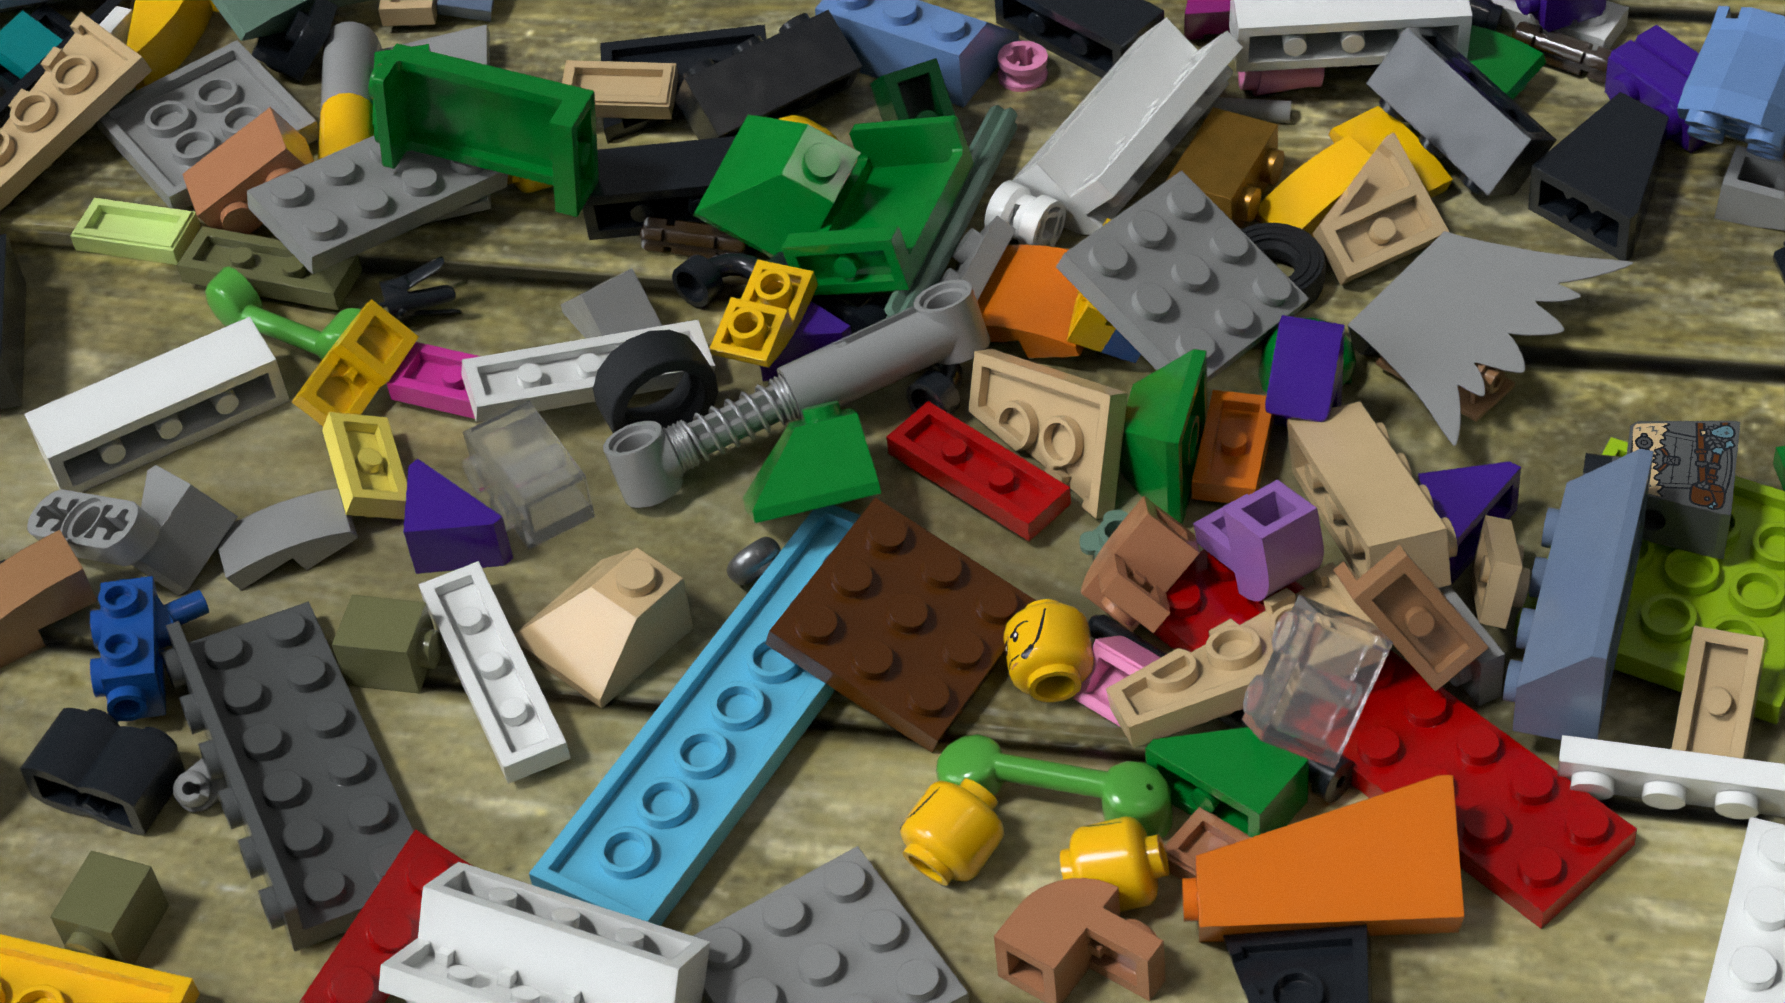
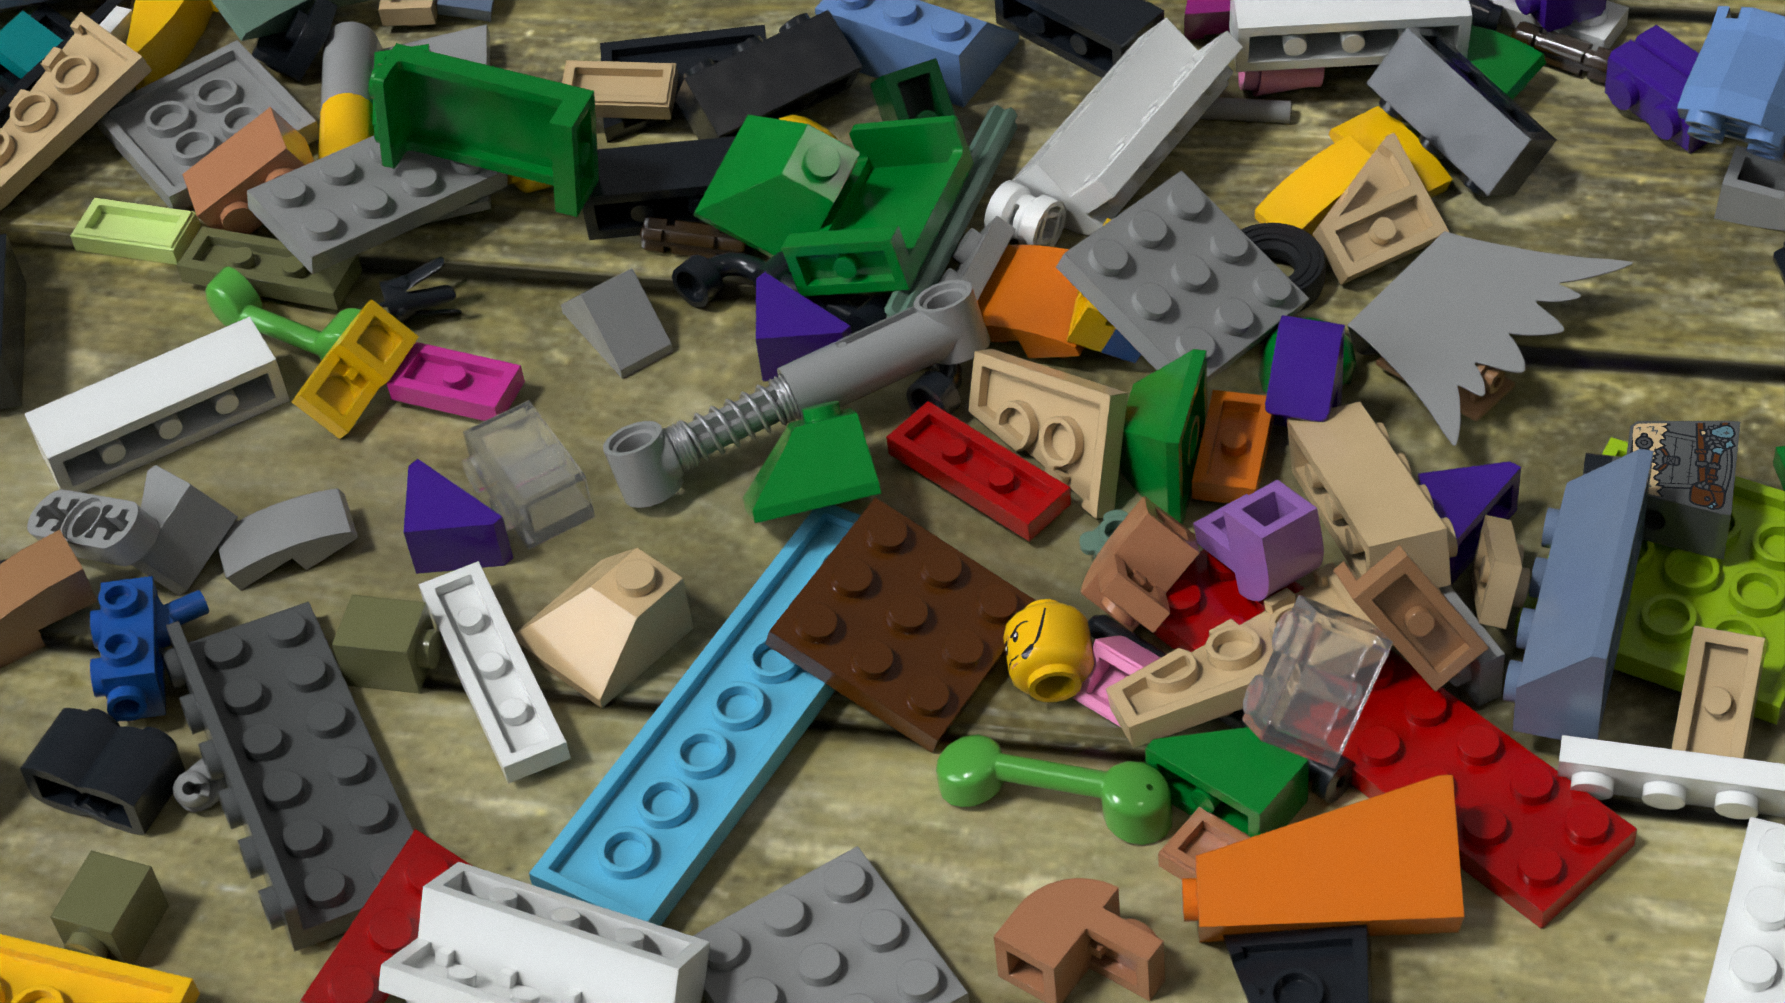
(366, 465): light yellow plate -> none
(557, 372): white plate -> none
(648, 357): black tyre -> none
(752, 560): flat silver piece -> none
(766, 315): yellow slope -> none
(952, 831): yellow head -> none
(1026, 77): bright pink bush -> none
(1119, 855): yellow head -> none
(1233, 162): pearl gold brick -> none
(1603, 175): black slope -> none

